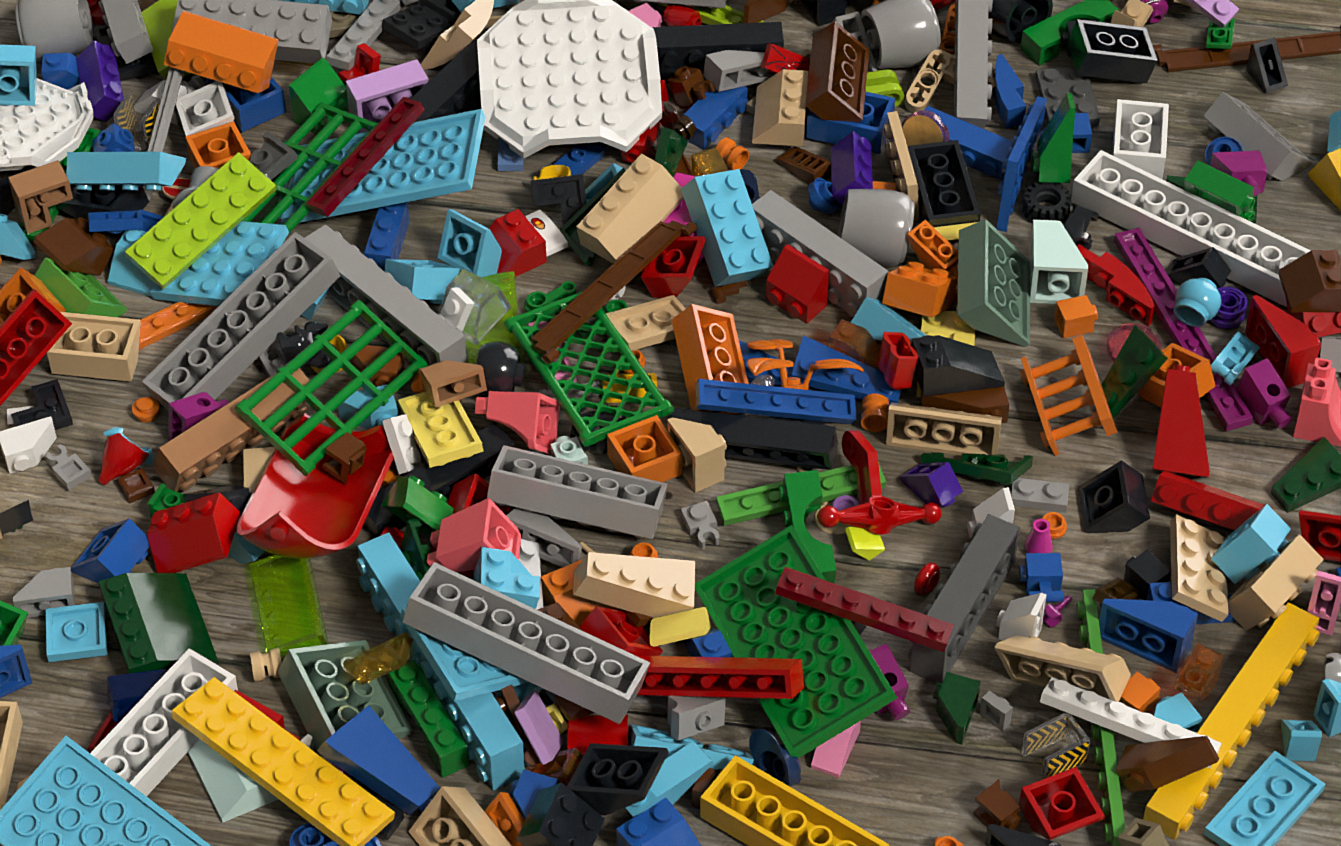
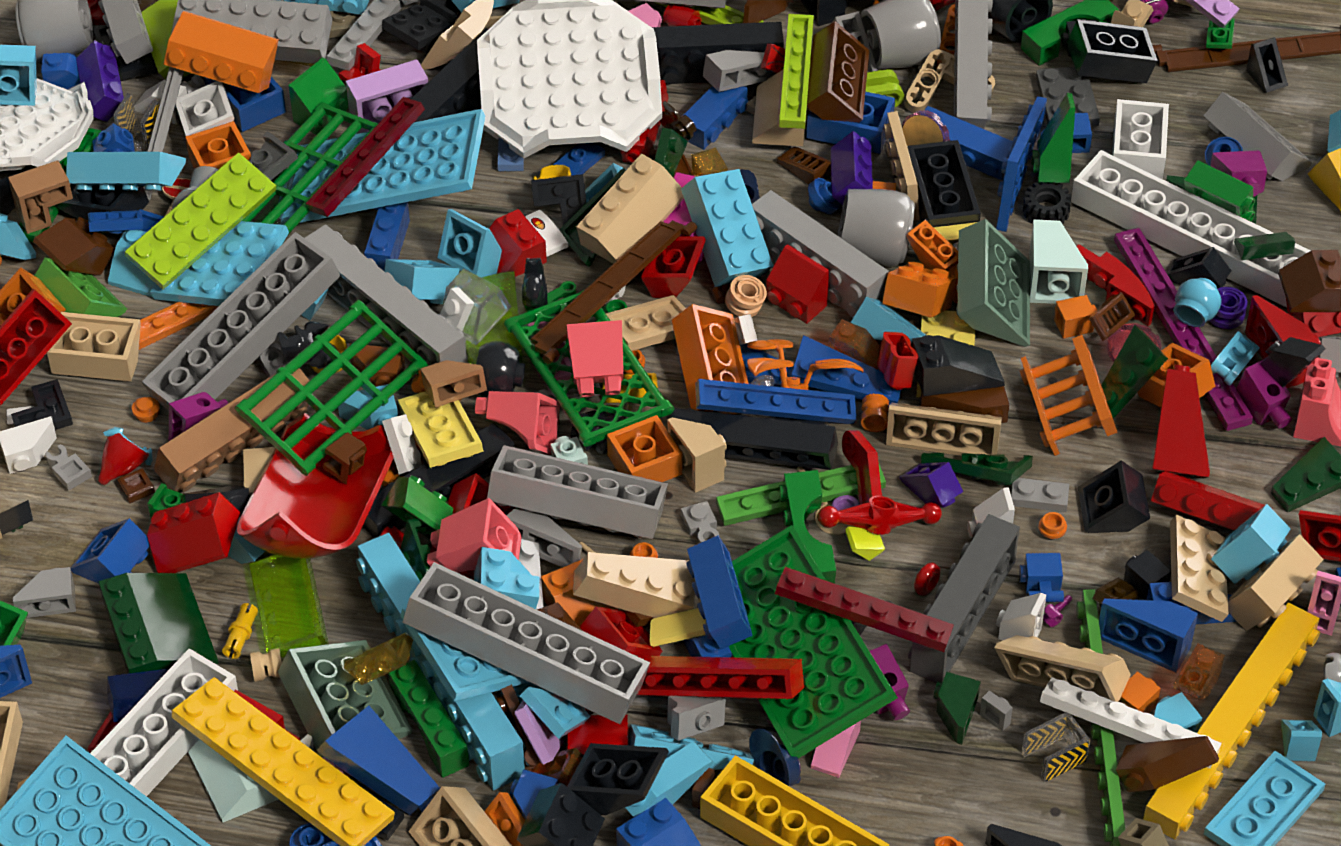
(76, 632): medium azure plate -> none
(240, 631): none -> yellow pin
(534, 284): none -> black animal
(555, 711): none -> medium azure wing
(596, 356): none -> coral hips
(689, 86): reddish brown brick -> none
(719, 593): none -> blue brick
(733, 155): orange wheel -> none
(745, 295): none -> light nougat wheel
(745, 329): none -> white slope
(796, 71): none -> lime plate
(997, 807): reddish brown window -> none
(1008, 94): blue slope -> none
(1039, 538): dark pink cone -> none
(1059, 804): red slope -> none
(1077, 225): black piece -> none
(1111, 316): none -> reddish brown slope
(1265, 245): none -> dark green slope
(1290, 358): none -> black slope

